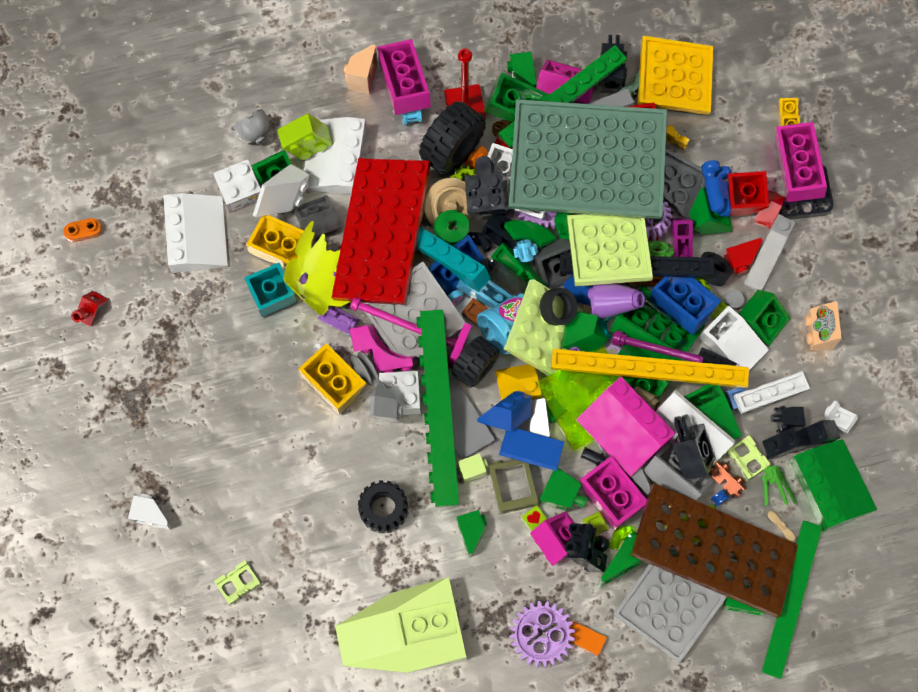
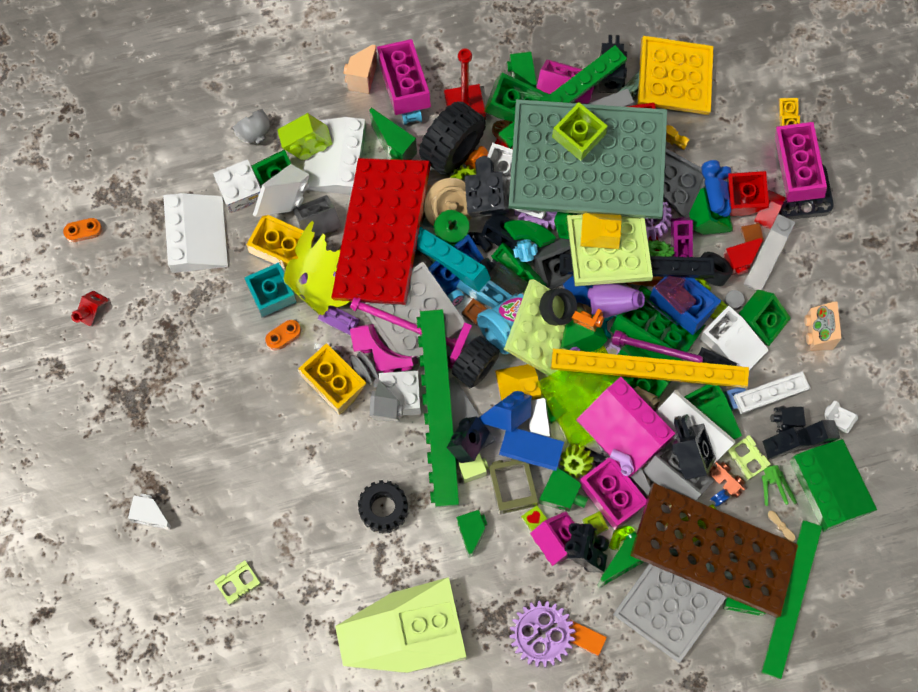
(283, 335): none -> orange plate
(395, 141): none -> green slope
(468, 439): none -> black brick
(579, 131): none -> lime brick
(580, 456): none -> lime gear
(585, 320): none -> orange bracket
(601, 230): none -> yellow slope
(624, 460): none -> lavender arm
(674, 292): none -> clear pink slope
(751, 232): none -> dark orange tile

